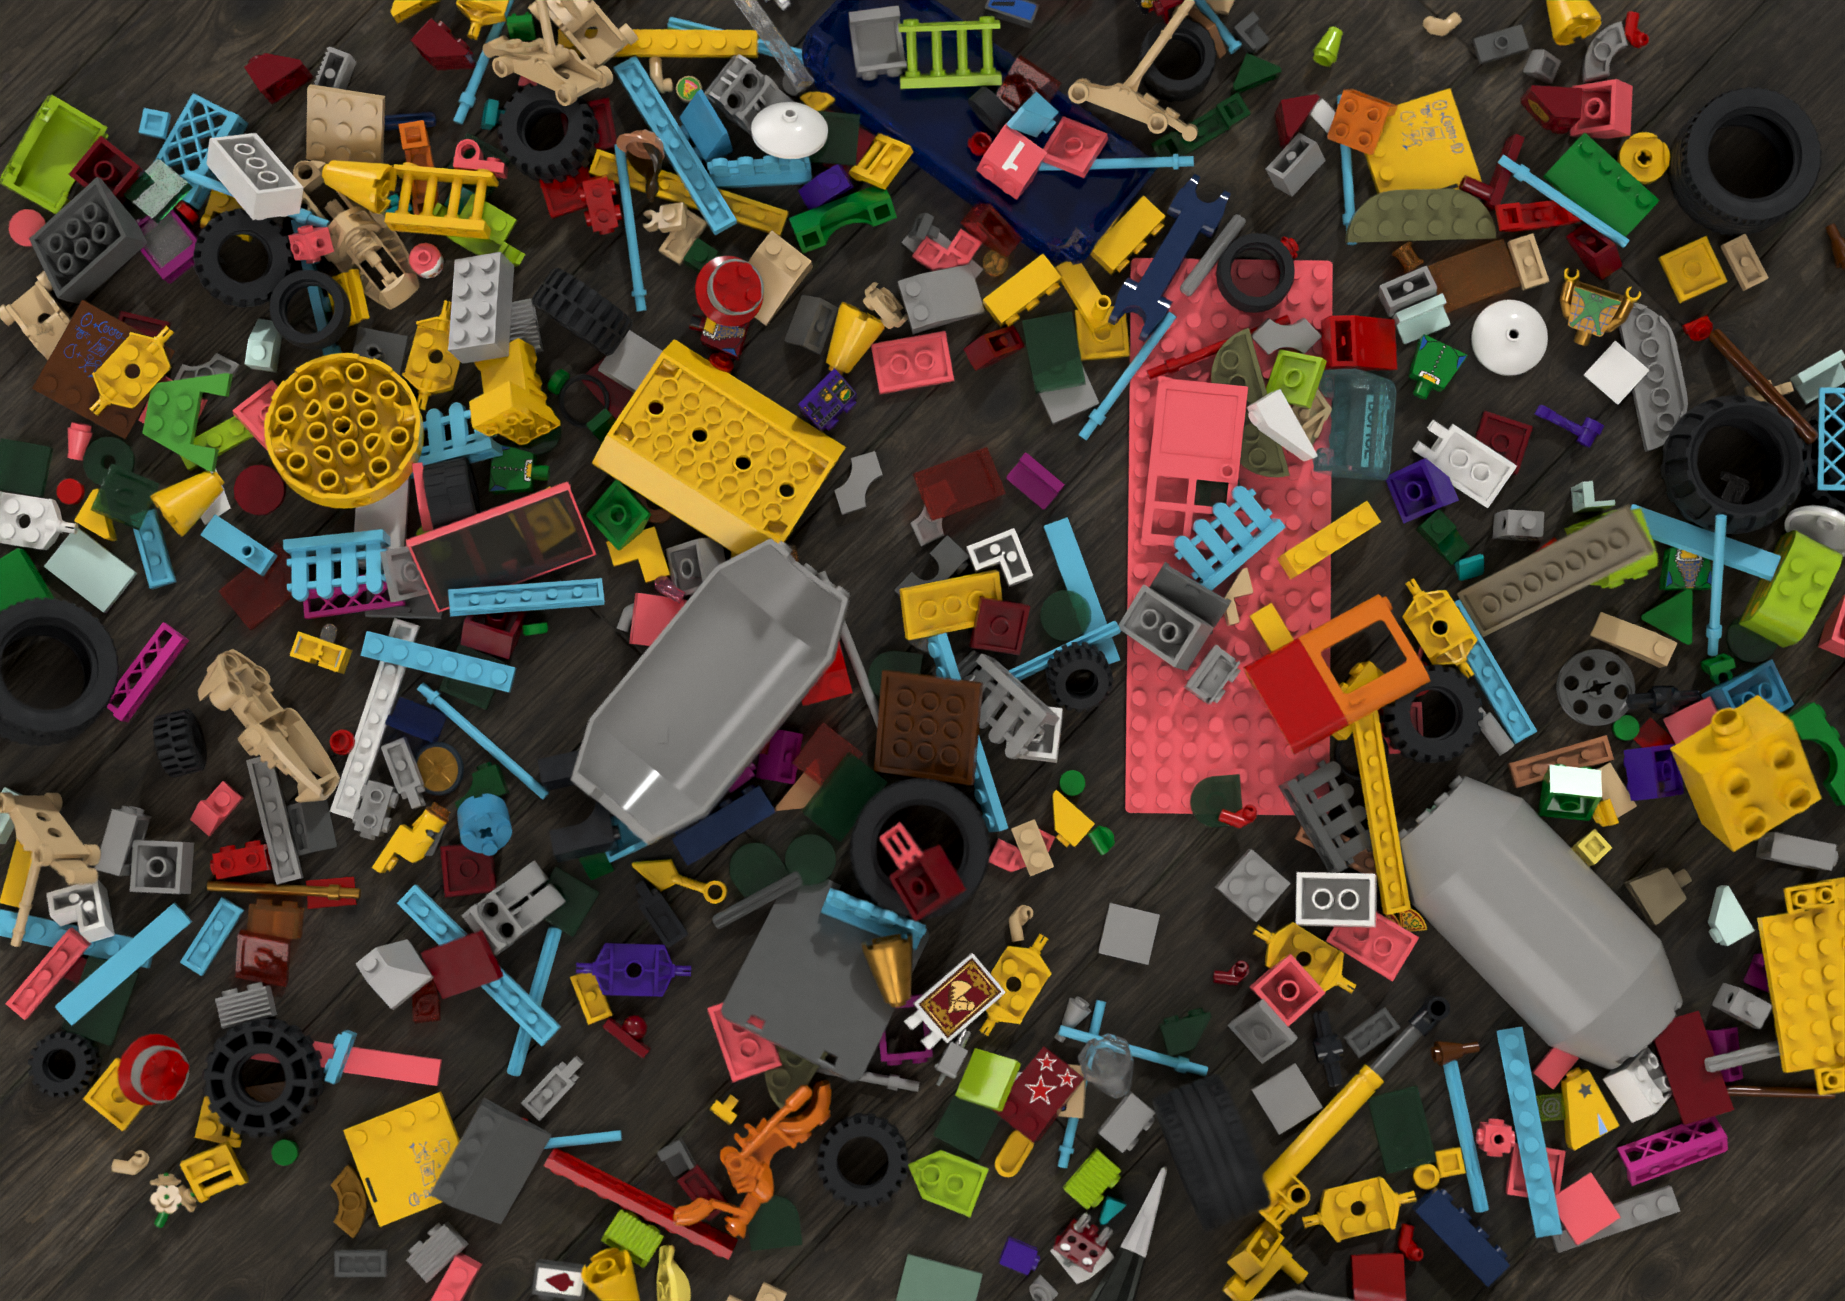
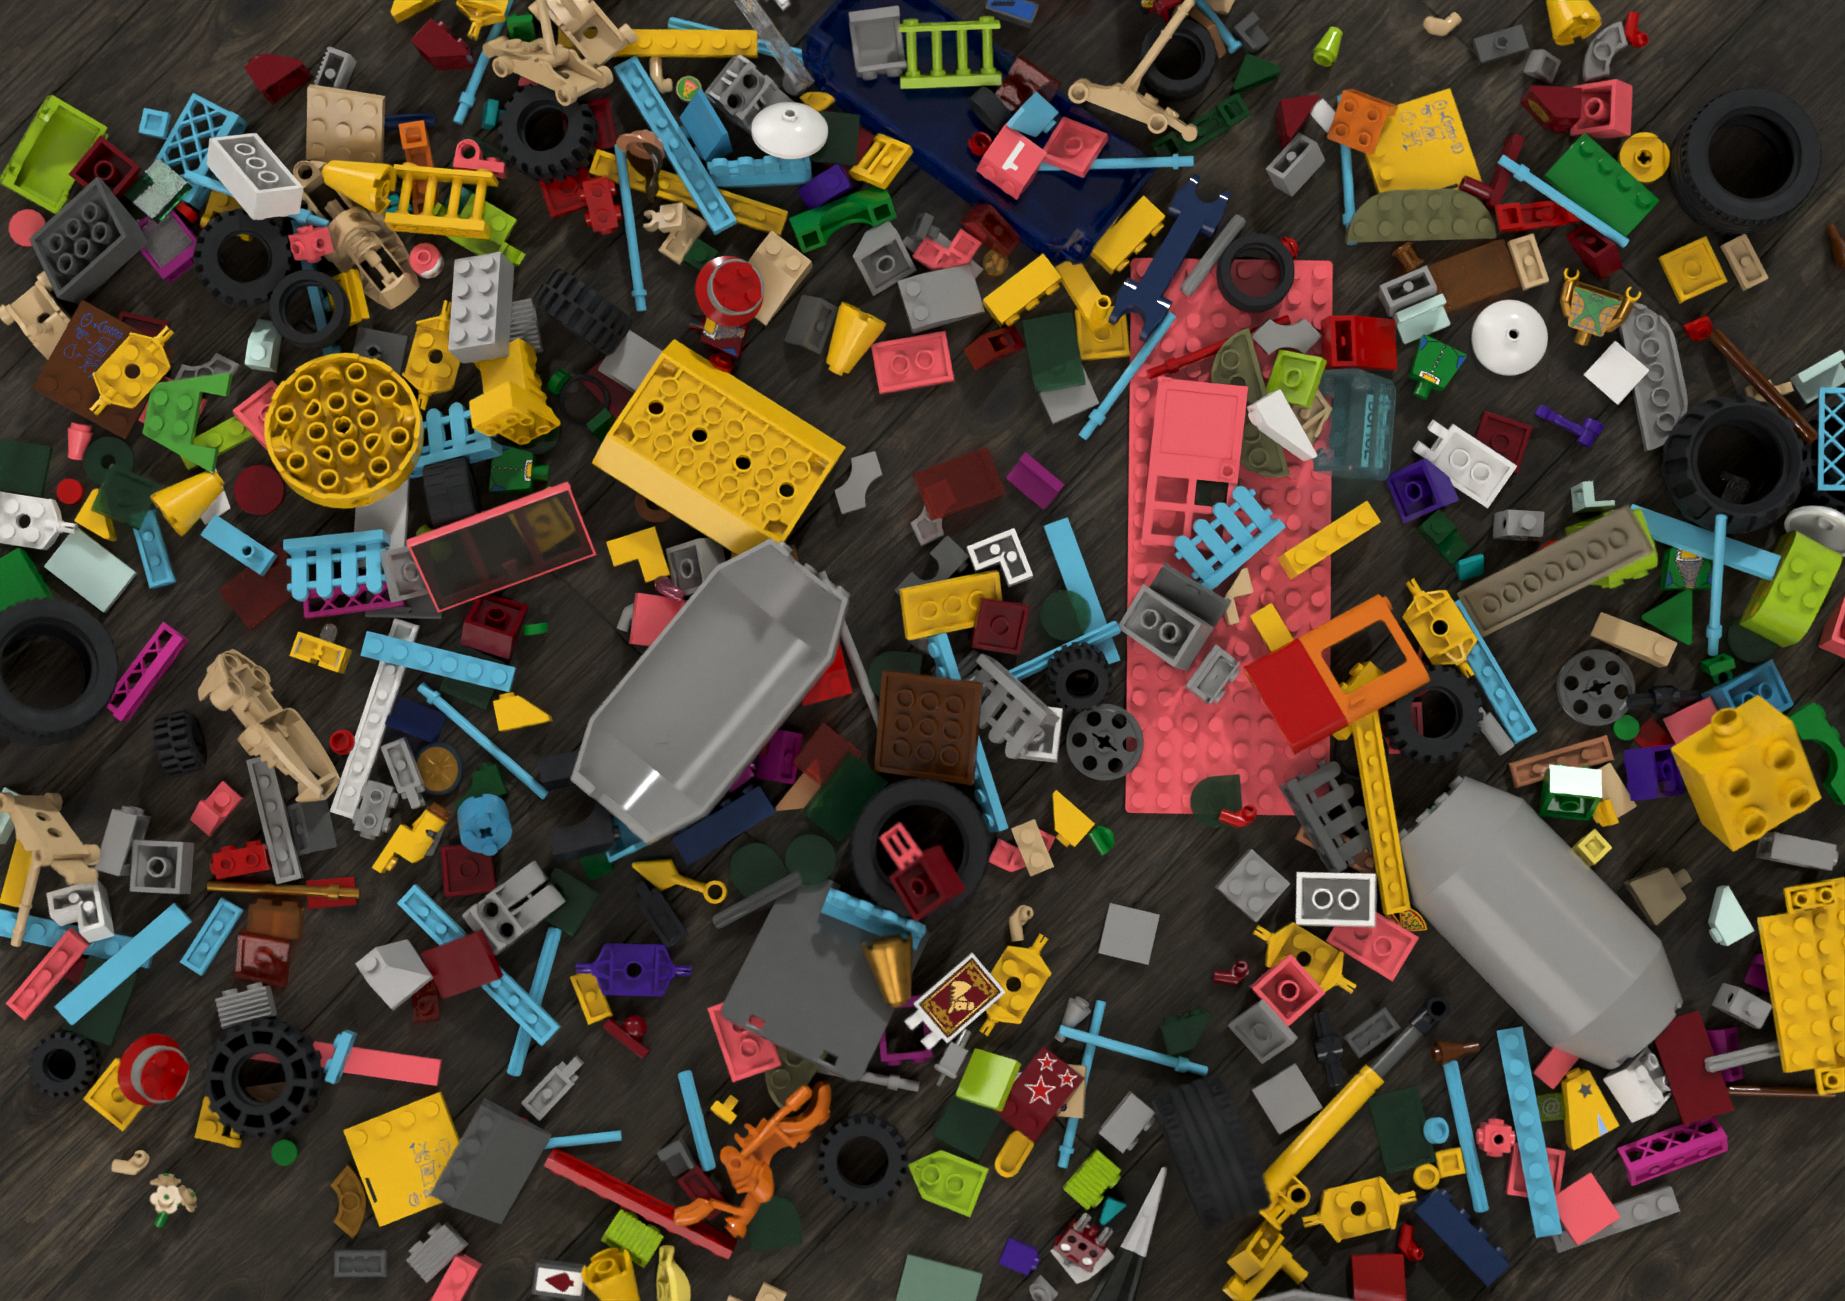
(210, 1164): yellow plate -> none
(421, 497): coral tile -> none
(516, 712): none -> yellow slope
(526, 597): medium azure tile -> none
(619, 515): green slope -> none
(696, 1120): none -> medium azure axle
(828, 401): slope -> none
(882, 257): none -> light grey slope
(885, 305): tan plate -> none
(1072, 783): green tile -> none
(1104, 755): none -> dark grey wedge
(1108, 1065): clear cone -> none
(1436, 1130): none -> medium azure tile

